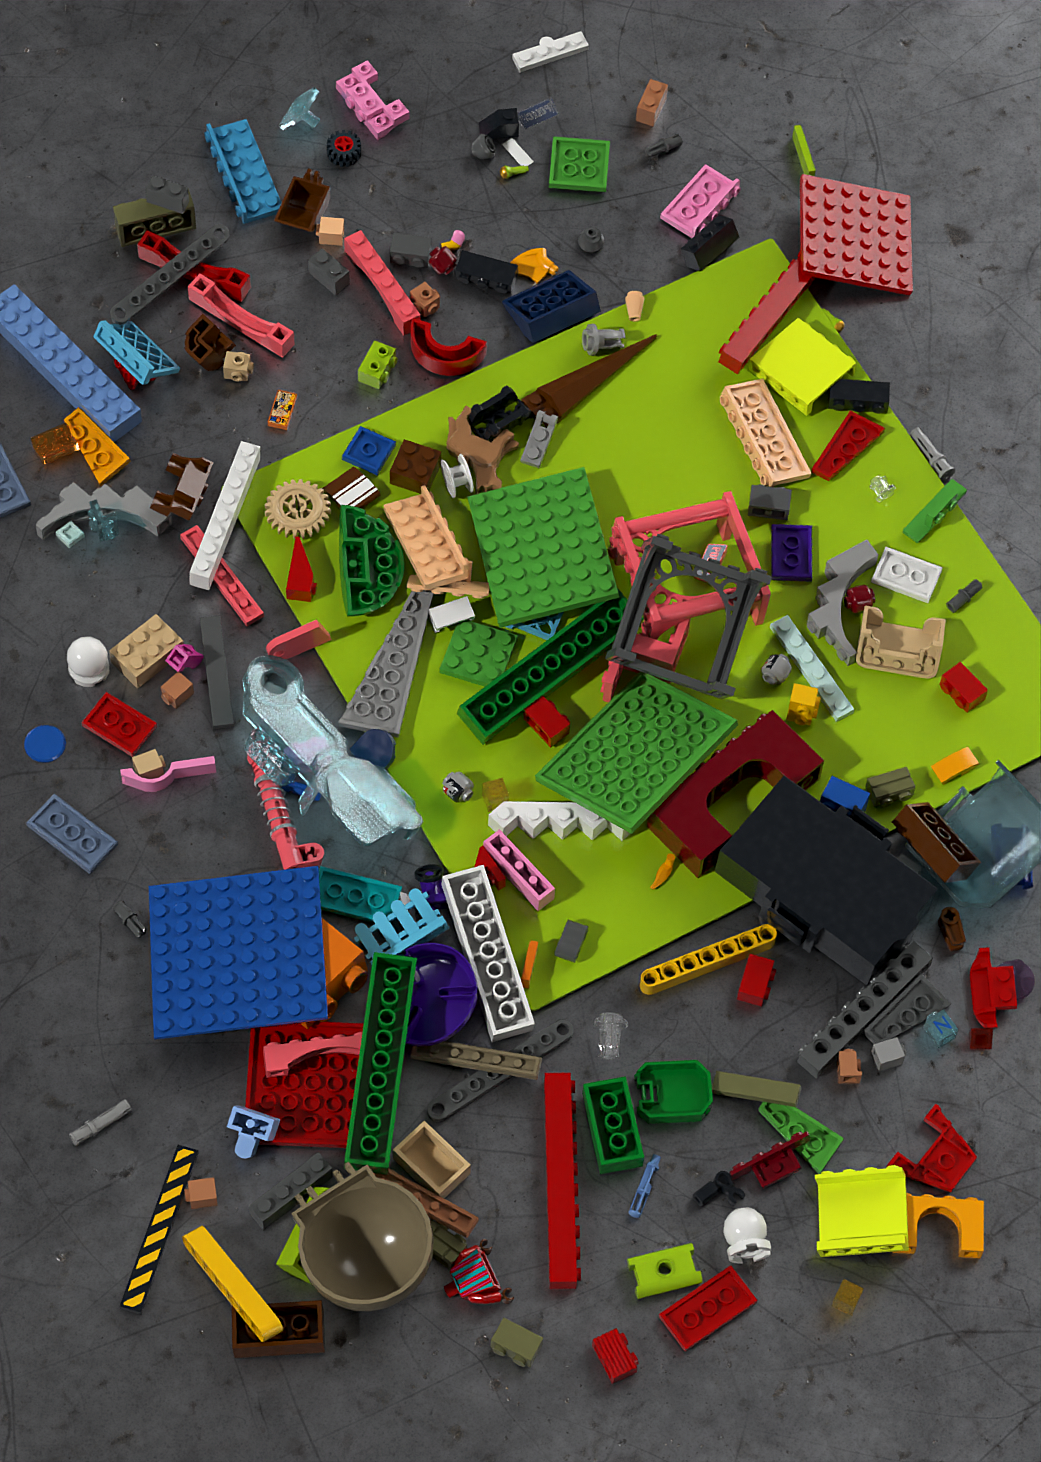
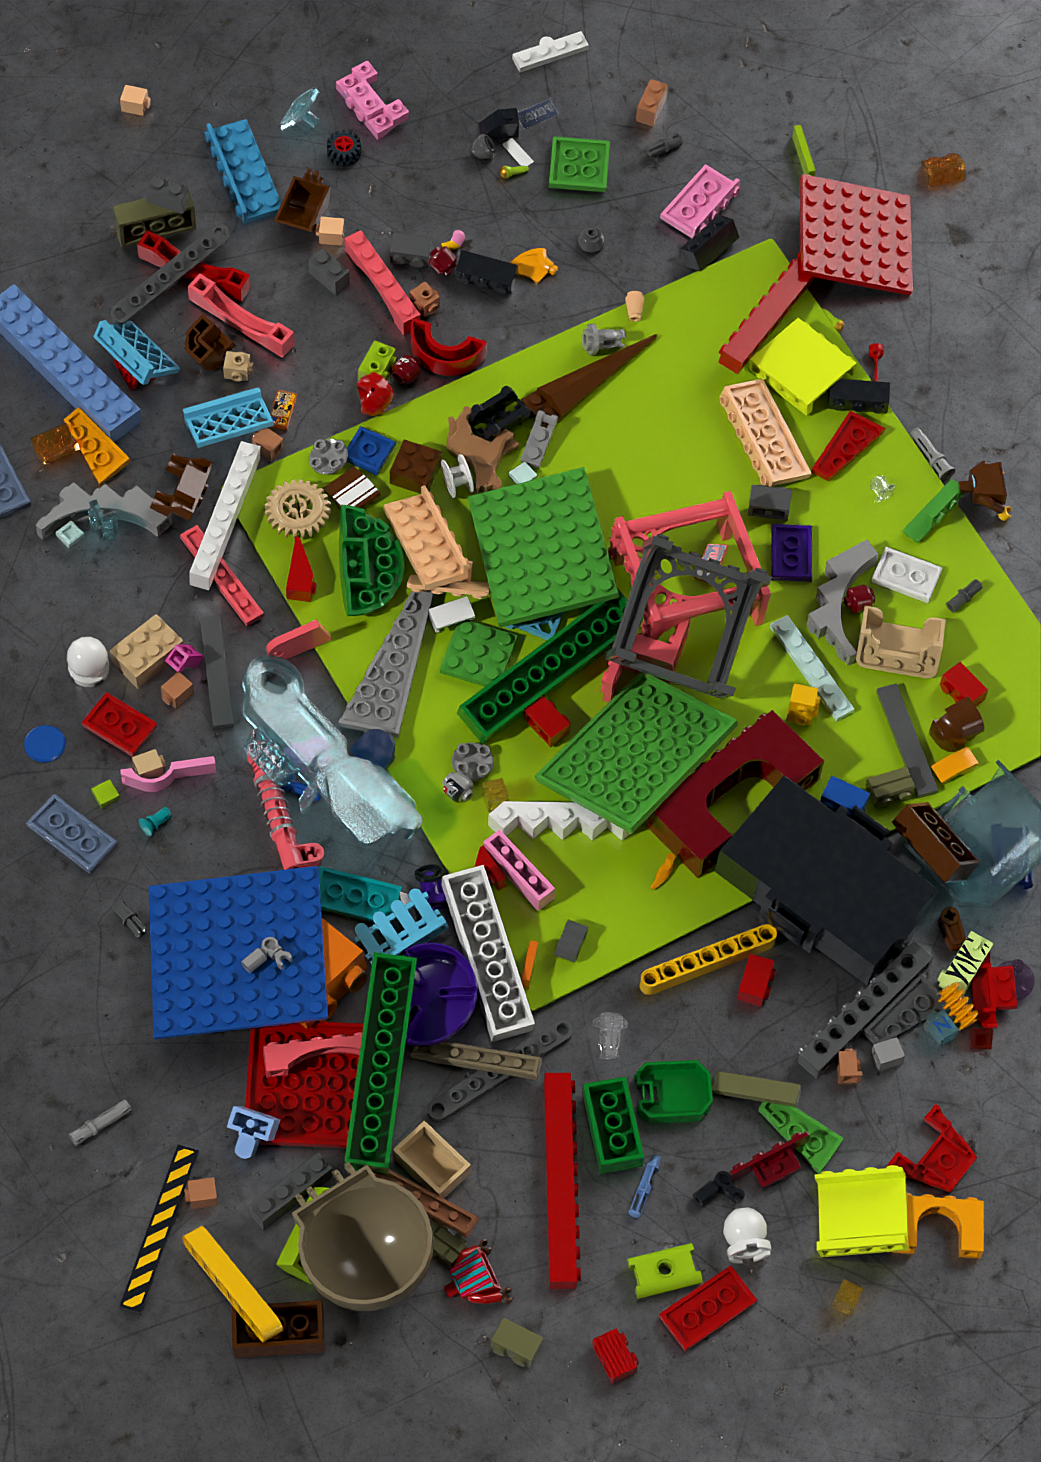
(105, 793): none -> lime tile
(134, 100): none -> light nougat brick
(152, 822): none -> teal pin
(226, 409): none -> medium azure fence
(269, 442): none -> nougat brick
(269, 948): none -> light grey bar
(328, 456): none -> light grey dish
(374, 394): none -> red piece
(406, 369): none -> dark red head
(472, 760): none -> light grey dish
(522, 473): none -> light aqua tile
(552, 306): dark blue slope -> none
(776, 669): light grey head -> none
(876, 352): none -> red hinge
(907, 740): none -> dark grey tile
(944, 169): none -> clear orange bracket
(957, 726): none -> reddish brown brick
(957, 1005): none -> light orange piece
(966, 962): none -> yellowish green door
(987, 487): none -> reddish brown torso

